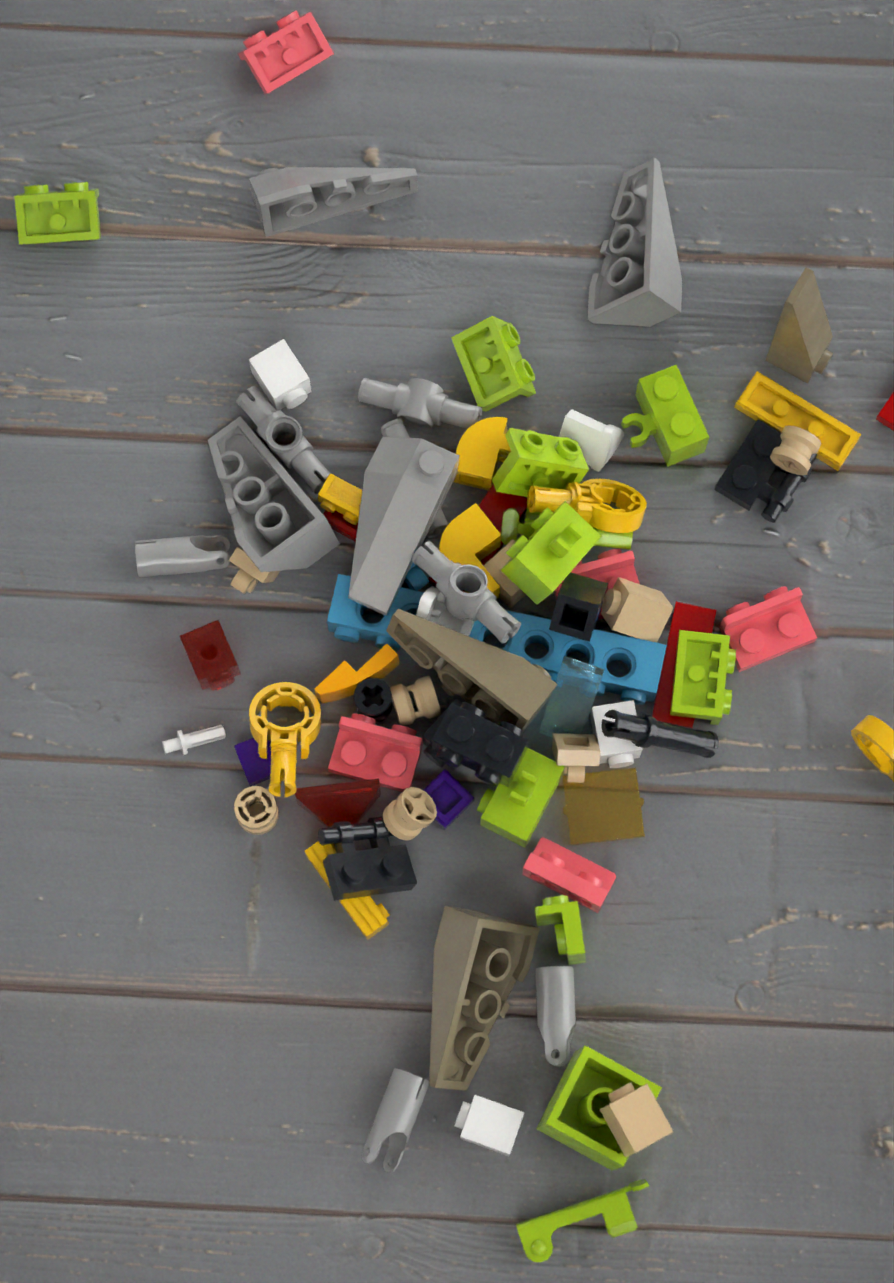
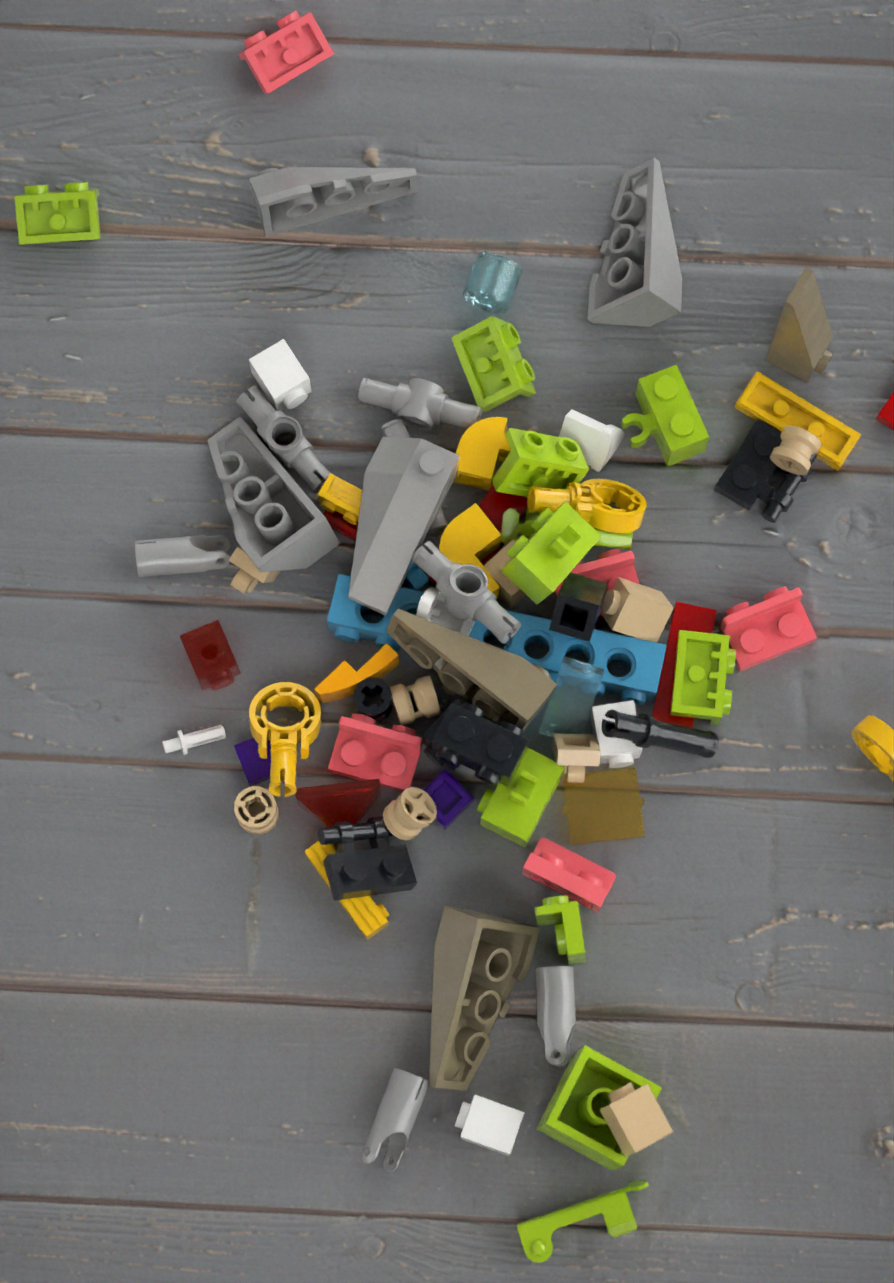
(492, 282): none -> clear light blue piece

